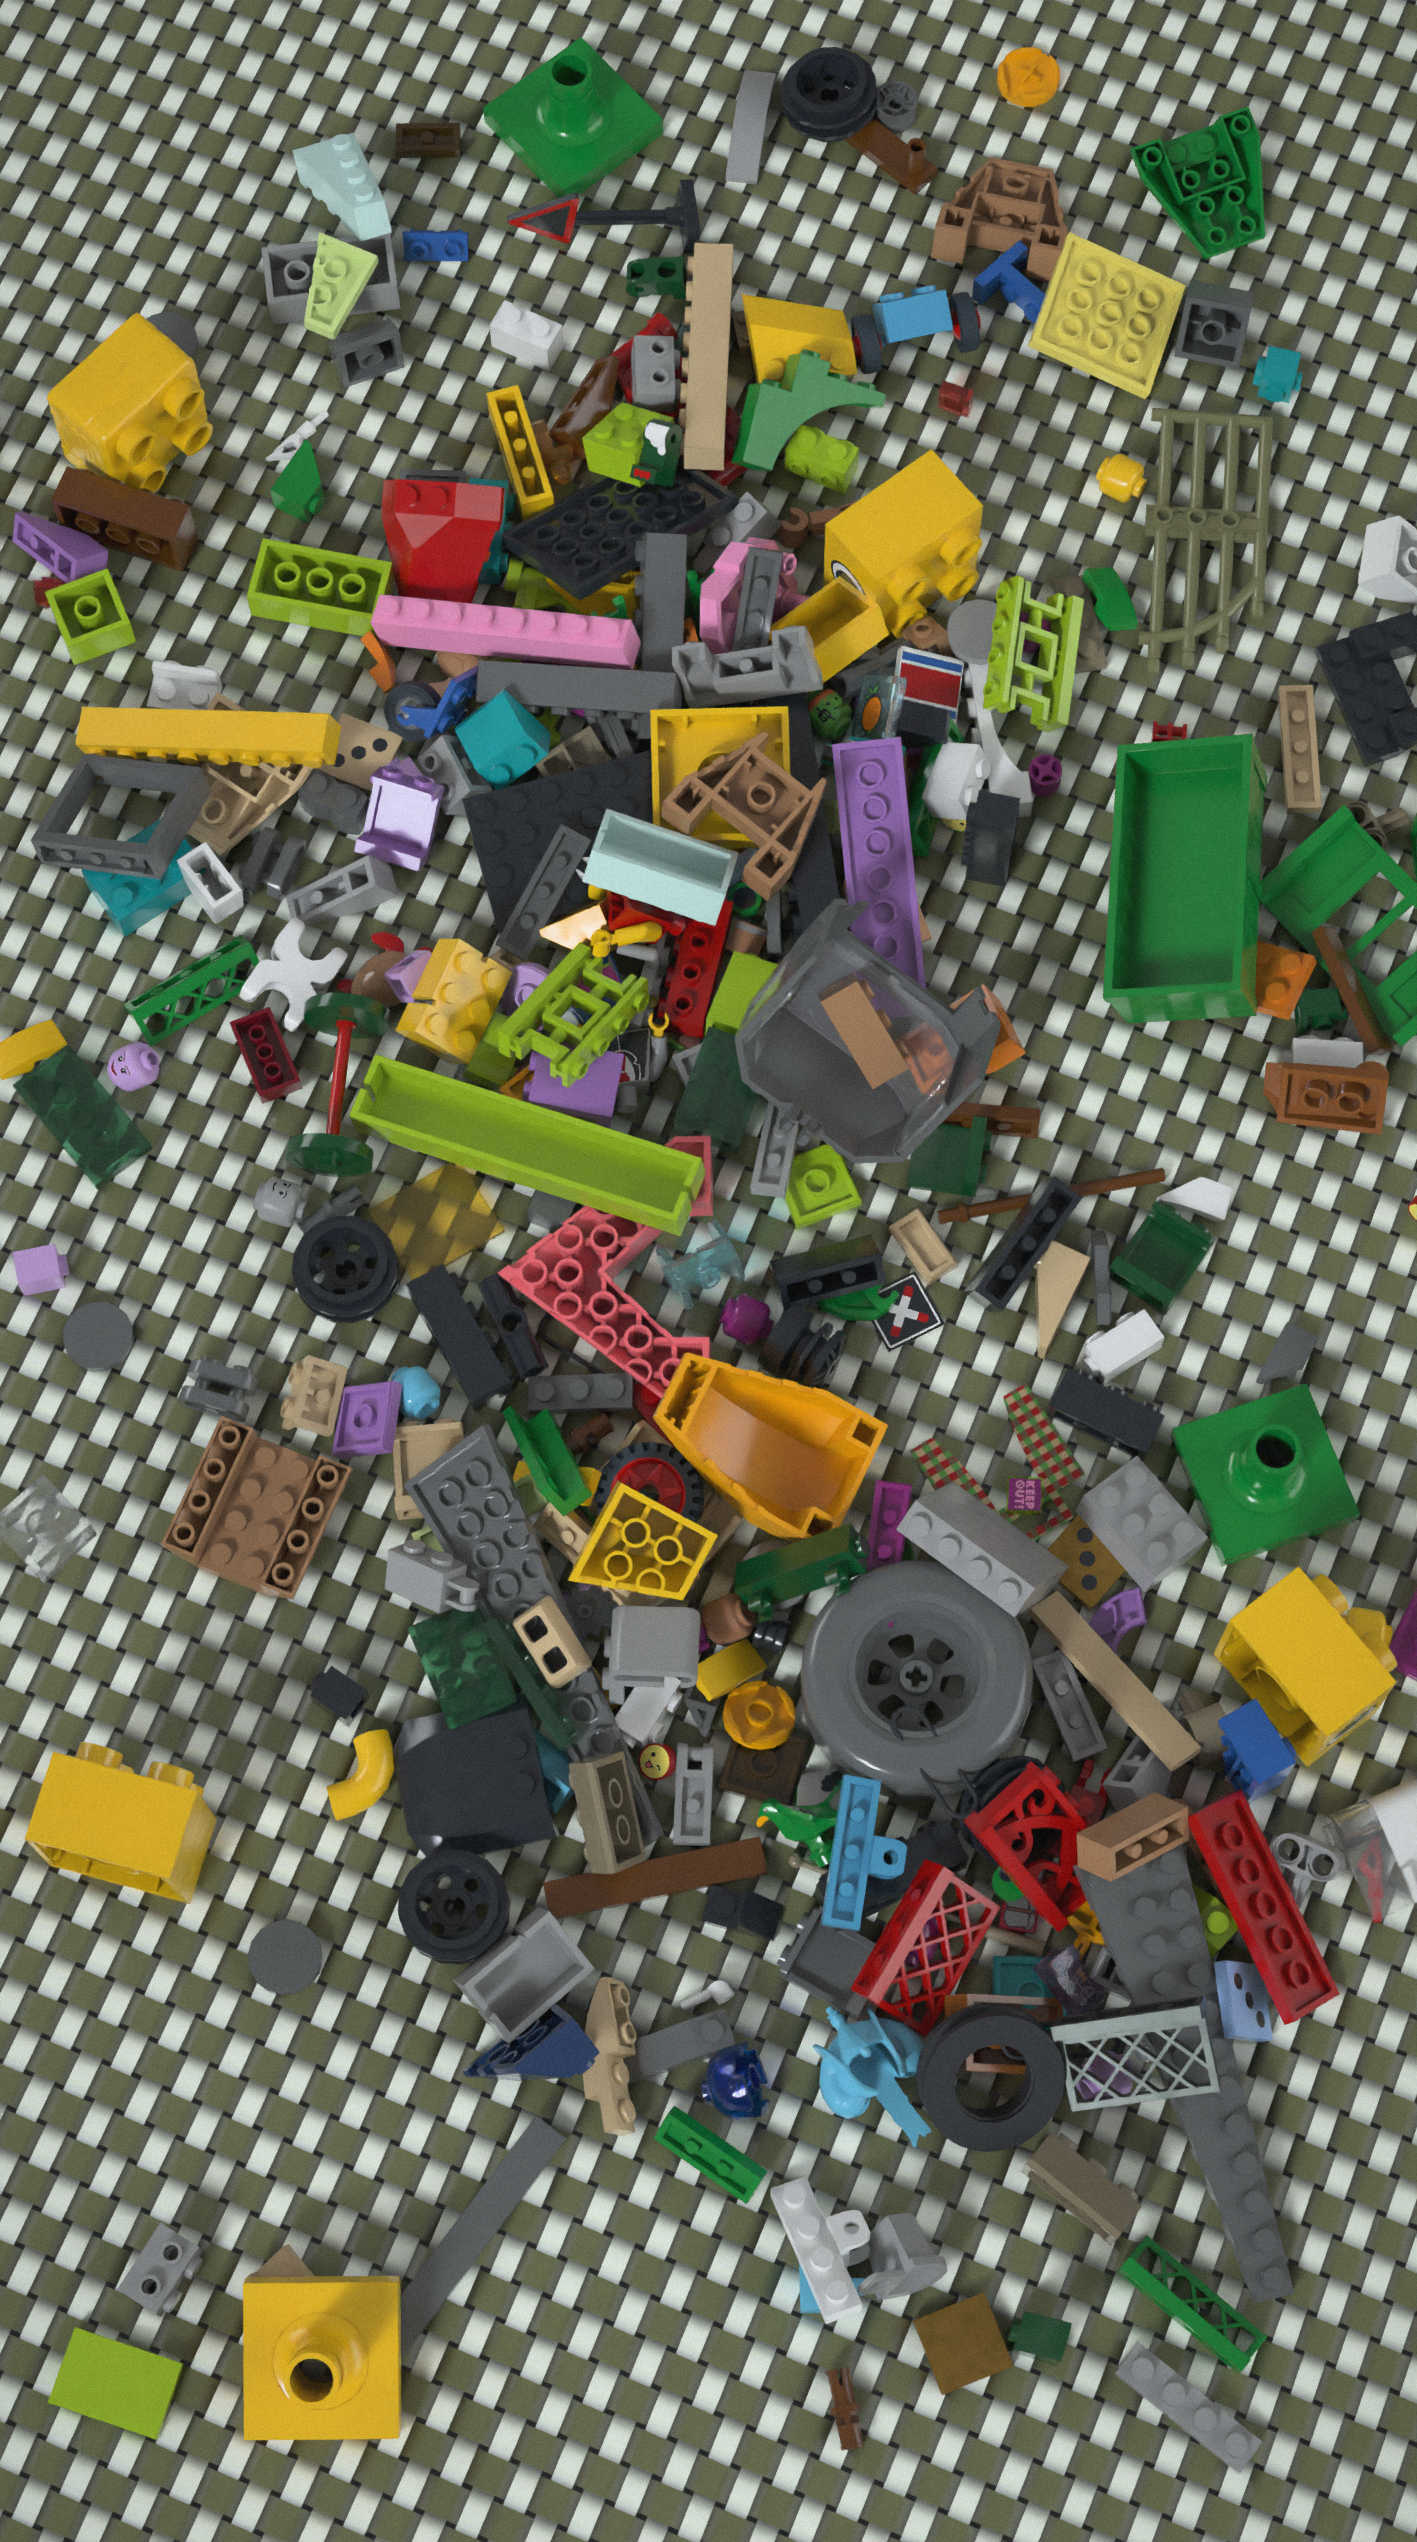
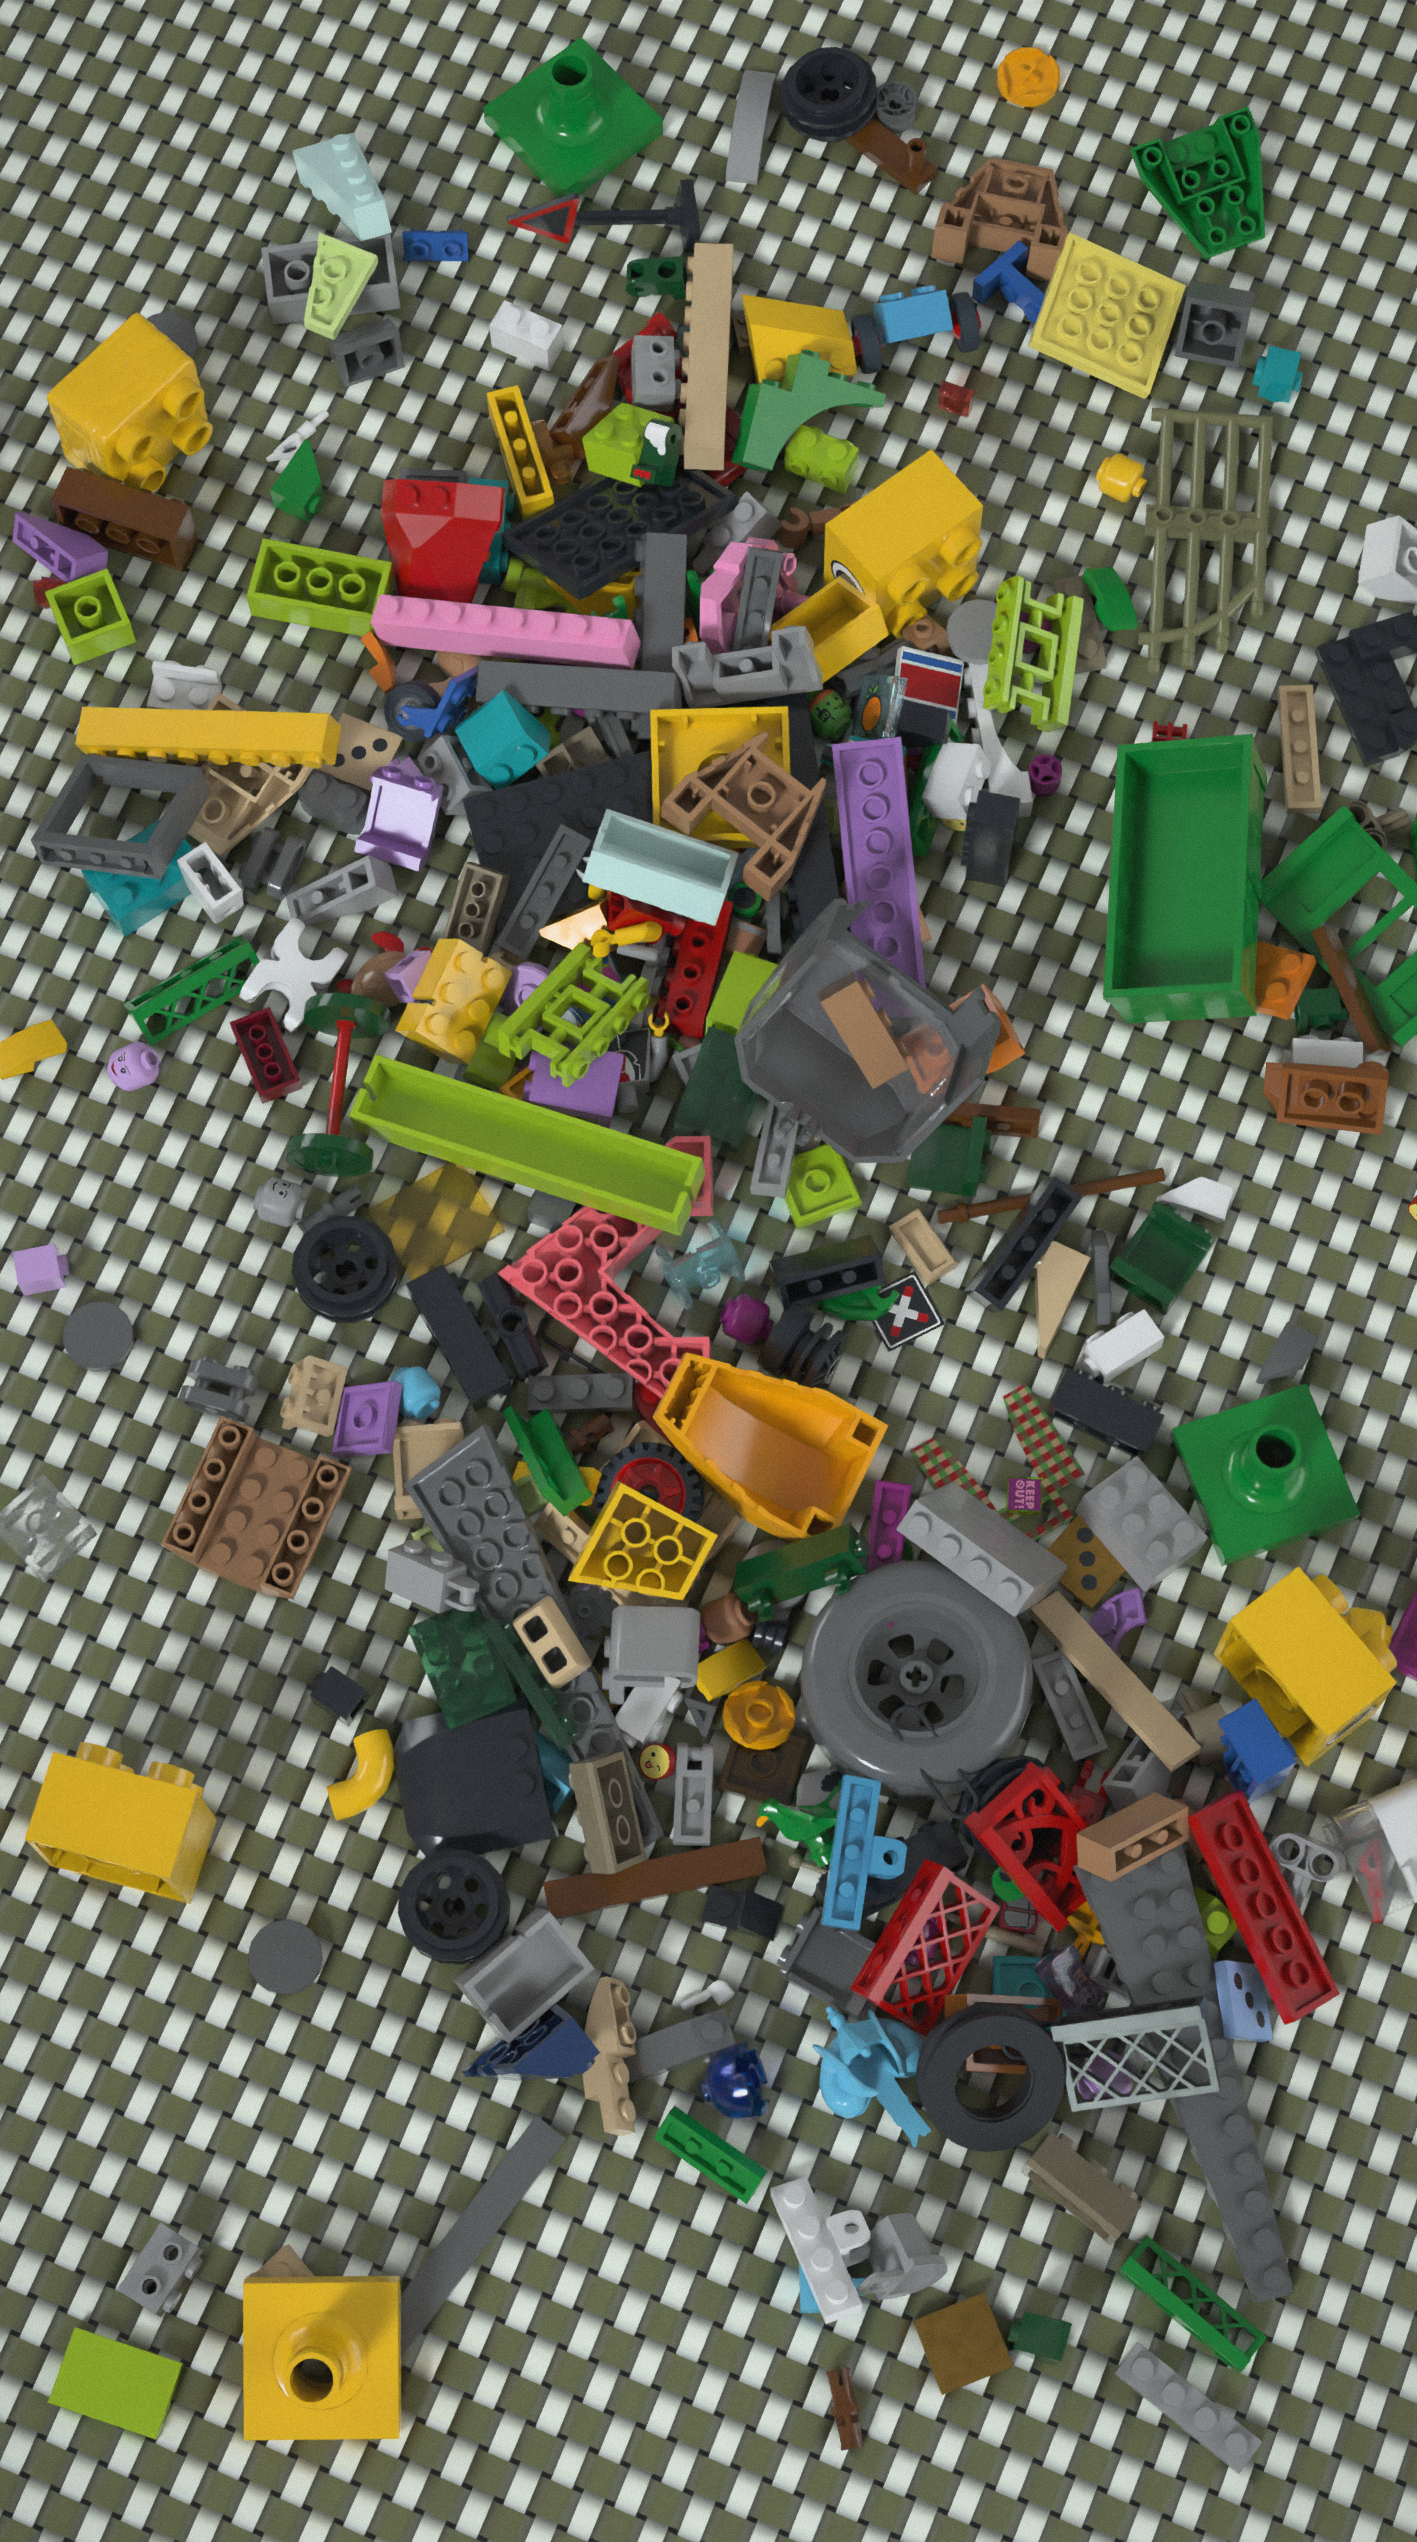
(82, 1117): clear green plate -> none
(428, 140): dark brown plate -> none
(476, 906): none -> dark tan piece

